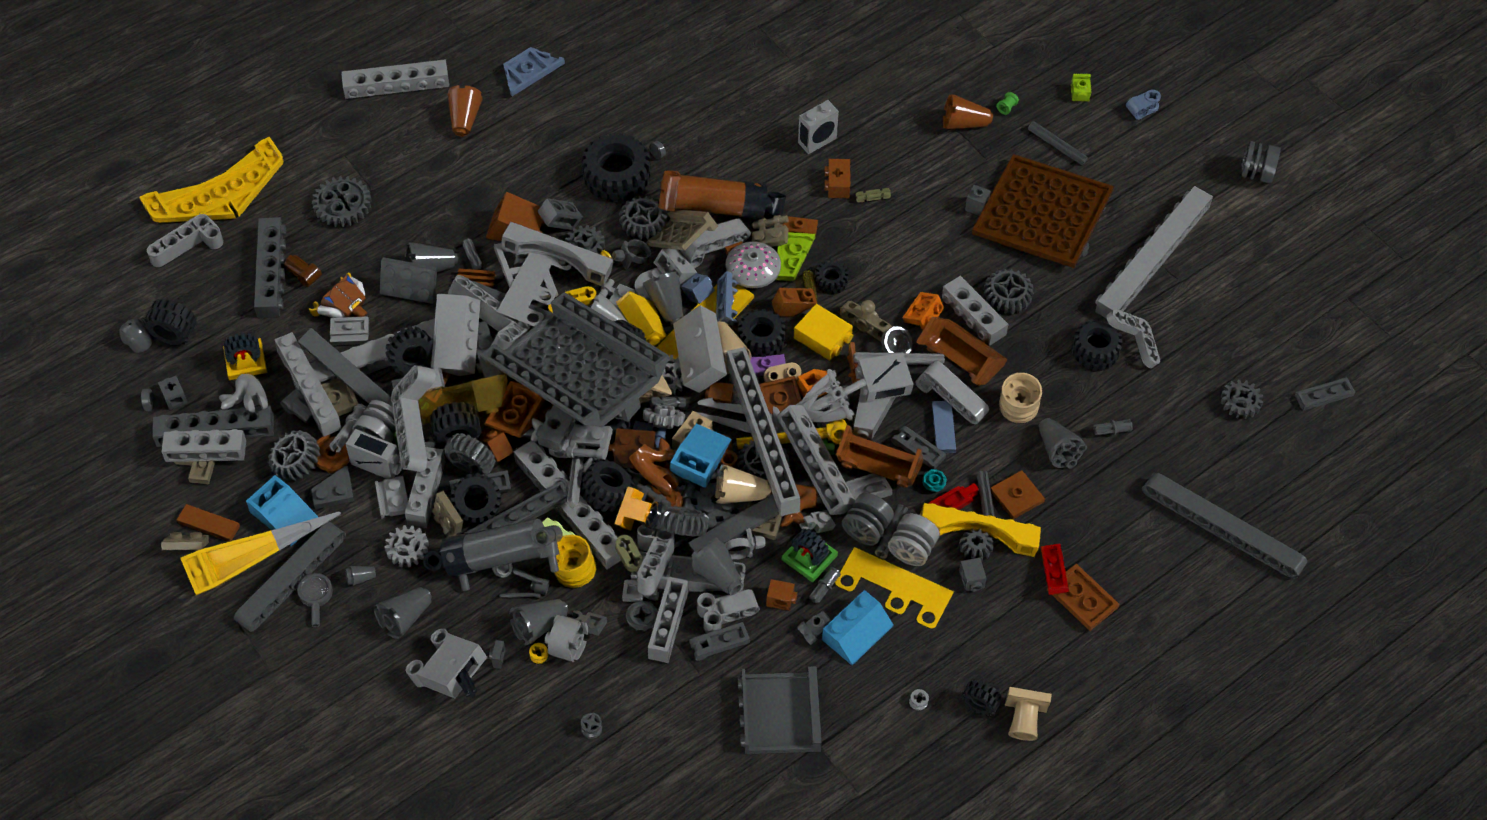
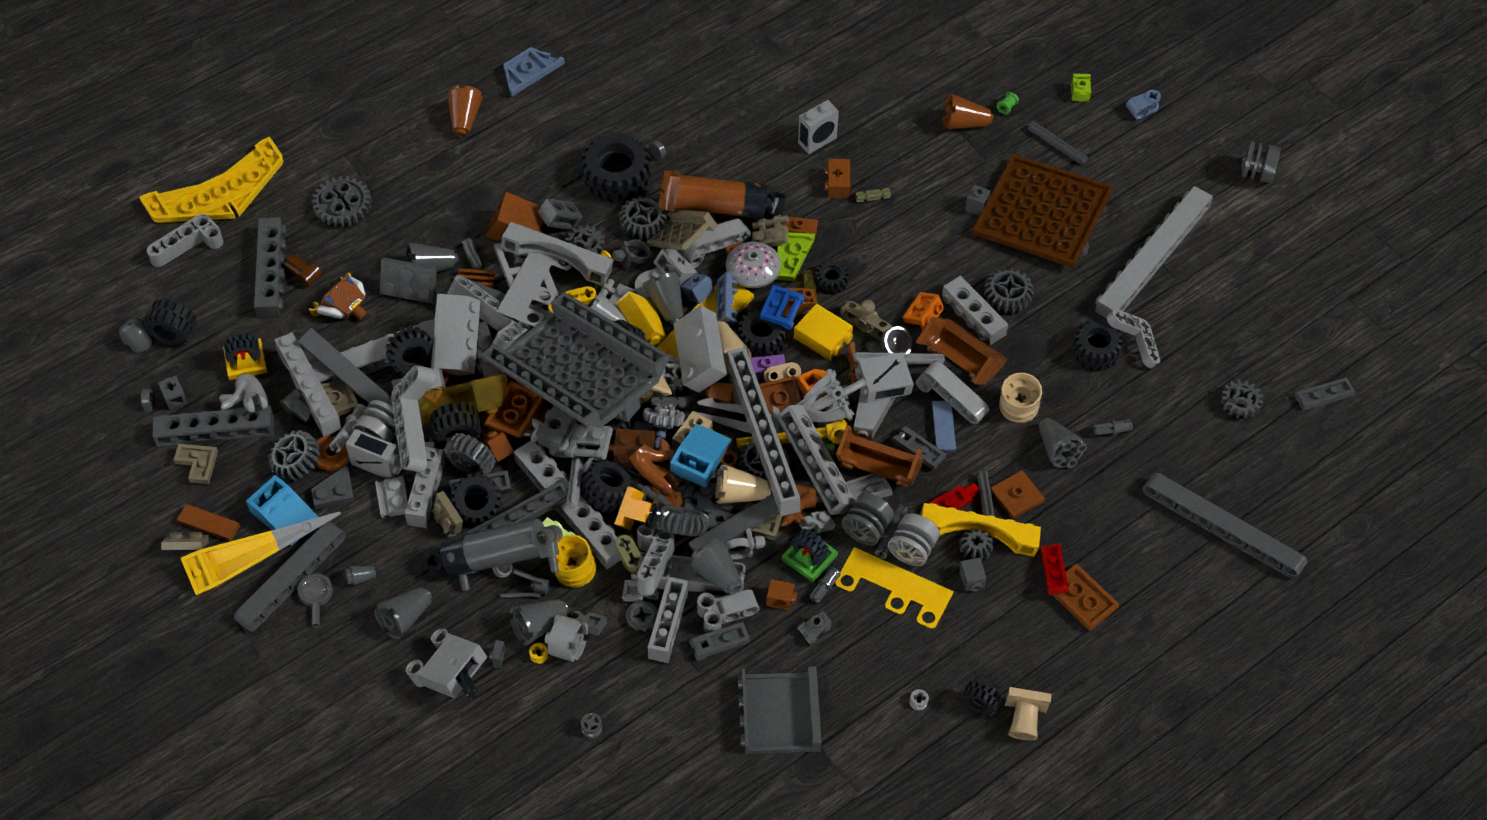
(195, 450): light grey brick -> none
(349, 330): light grey plate -> none
(395, 79): light grey brick -> none
(407, 543): light grey gear -> none
(776, 304): none -> blue plate
(857, 627): dark azure slope -> none
(934, 475): teal plate -> none

